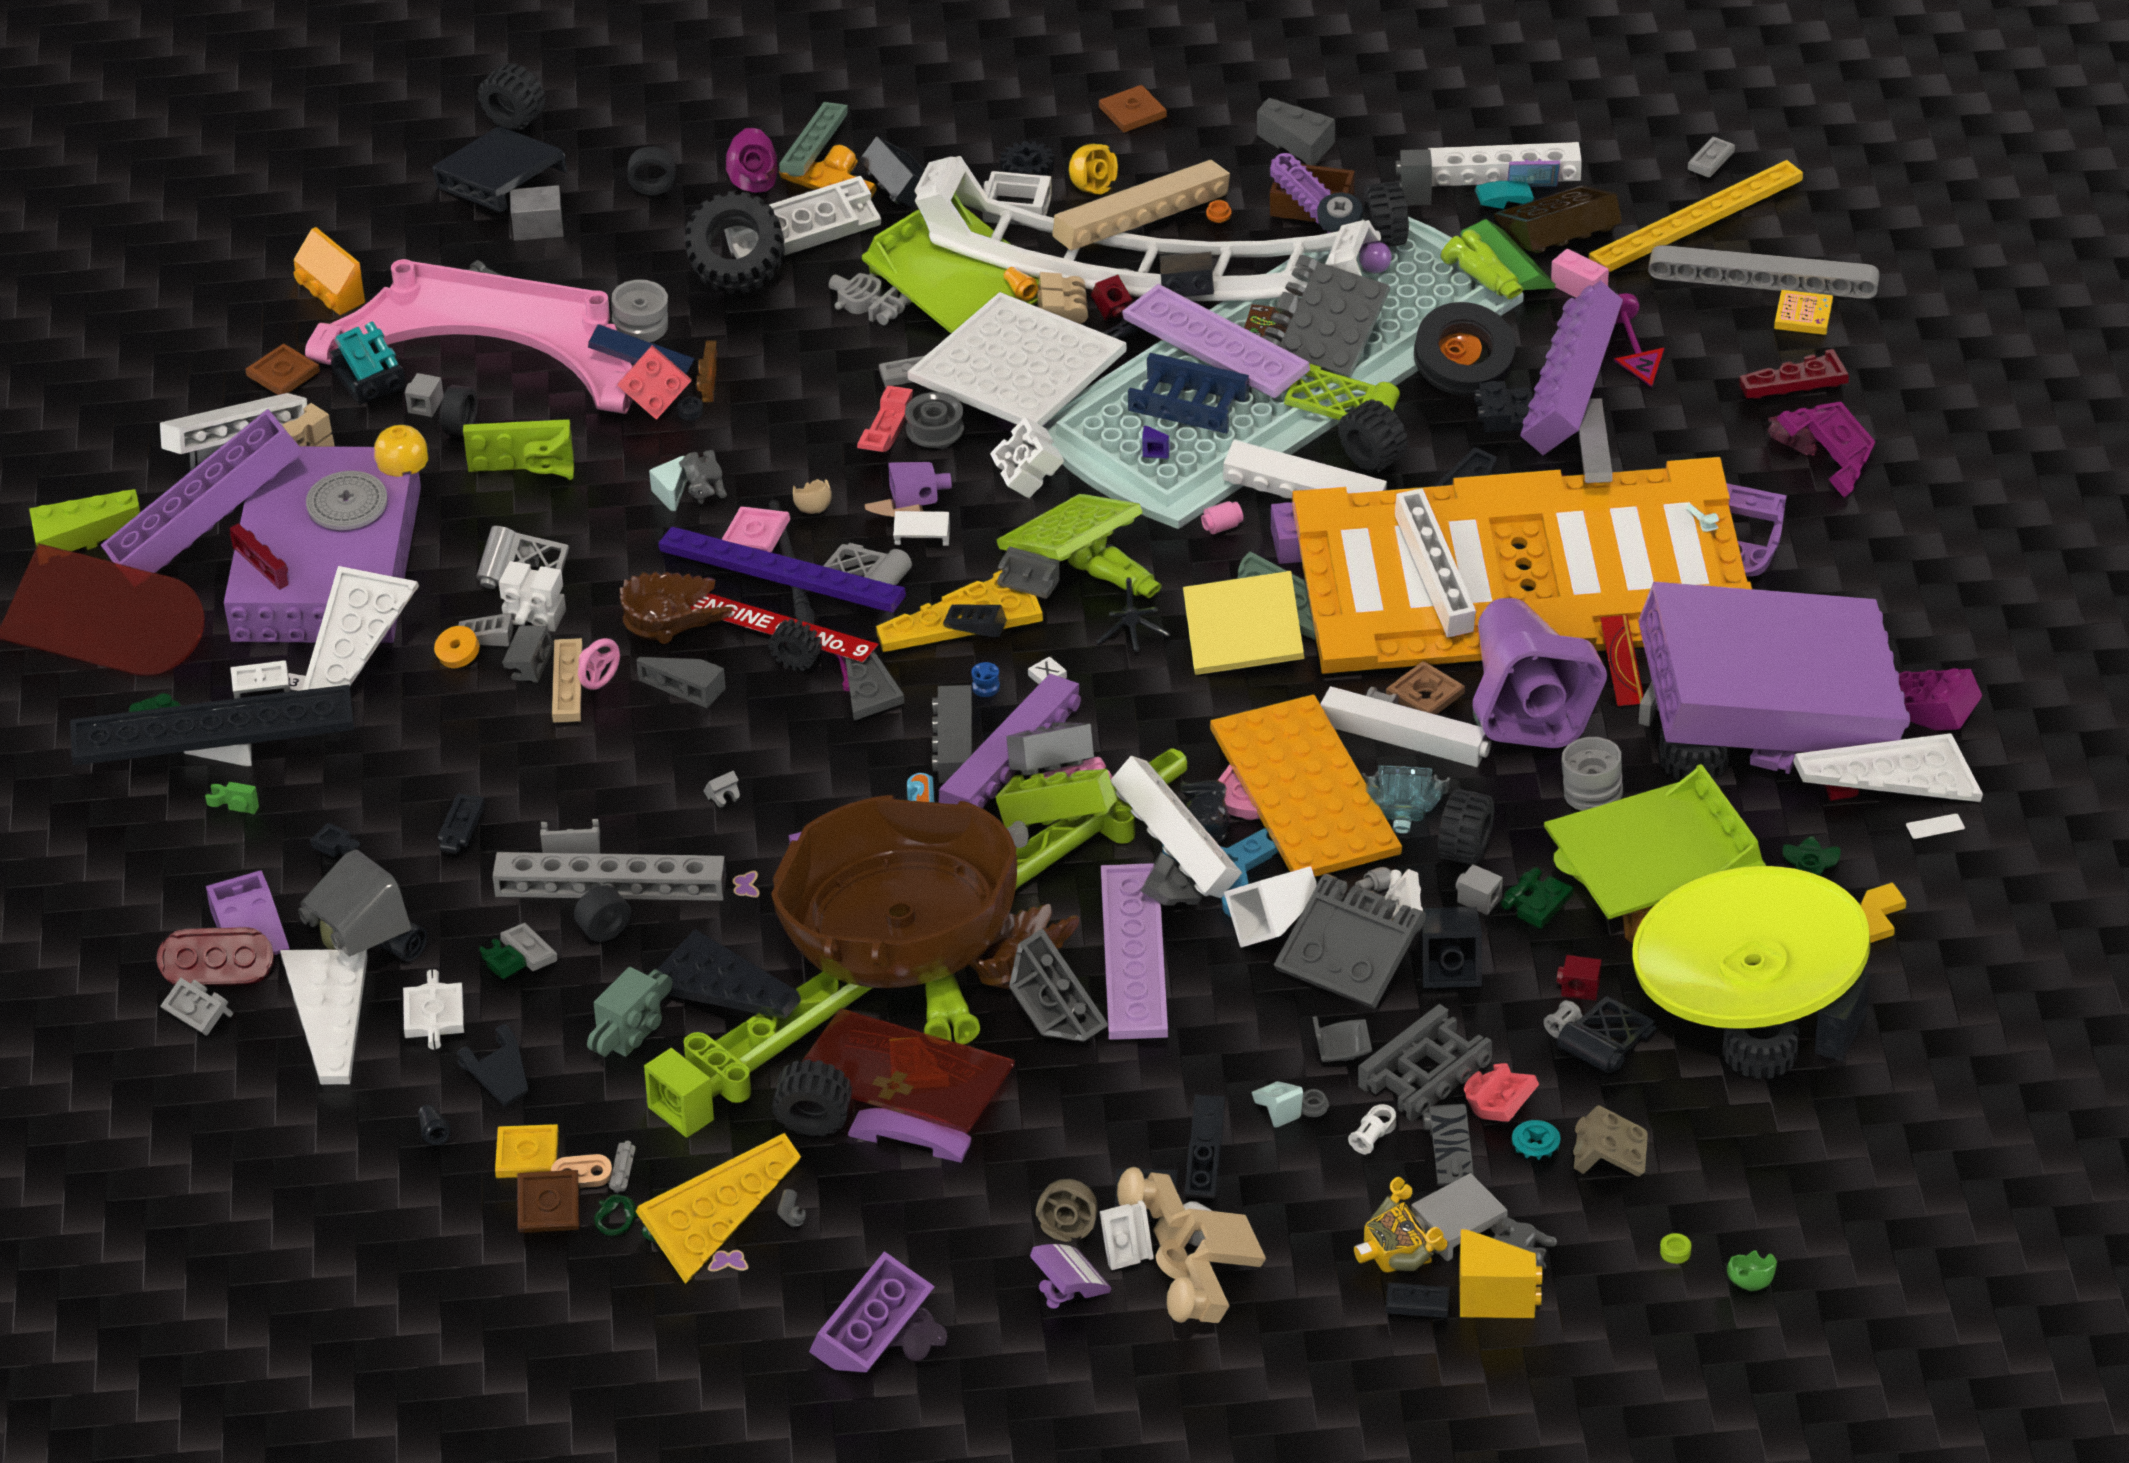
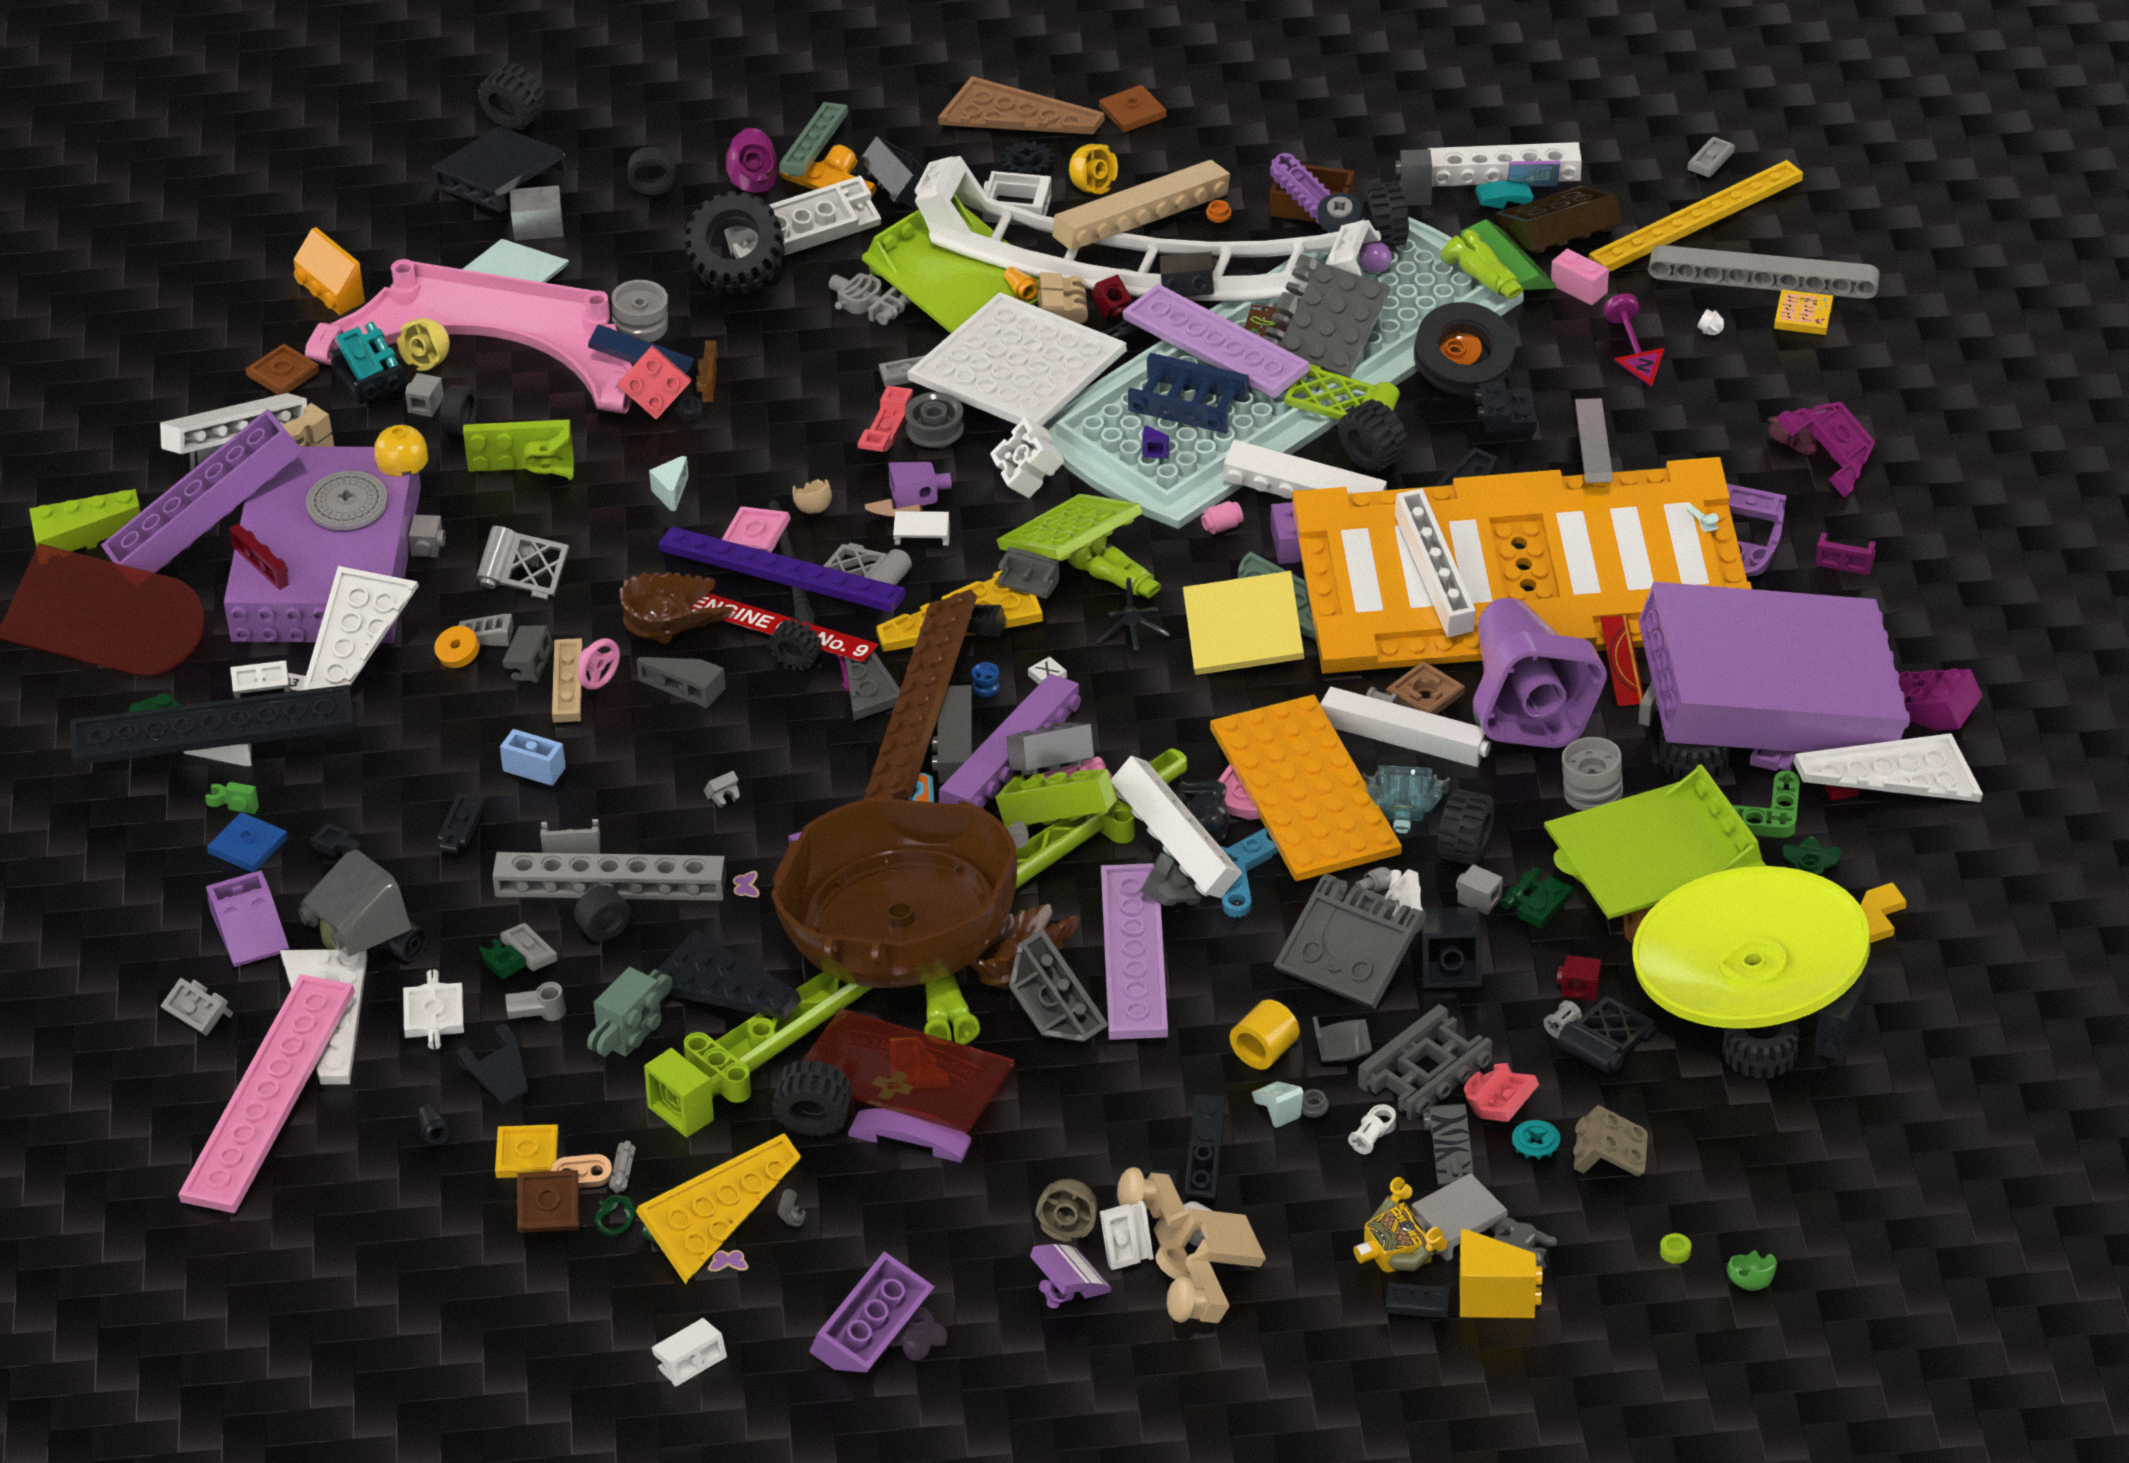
(216, 956): tile -> none
(247, 842): none -> blue plate
(266, 1094): none -> bright pink plate
(423, 343): none -> light yellow cylinder
(426, 536): none -> light grey brick
(517, 262): none -> light aqua piece
(532, 595): white brick -> none
(532, 757): none -> light blue brick
(546, 1001): none -> light grey piece
(690, 1351): none -> white hinge
(702, 474): dark grey animal -> none
(921, 697): none -> reddish brown plate
(1004, 107): none -> medium nougat wing
(1264, 1034): none -> yellow piece
(1270, 905): white slope -> none
(1298, 130): dark grey wedge -> none
(1571, 367): medium lavender brick -> none
(1711, 323): none -> white plate
(1776, 814): none -> bright green beam
(1794, 377): dark red wing -> none
(1845, 556): none -> magenta hinge
(1935, 826): white sticker -> none

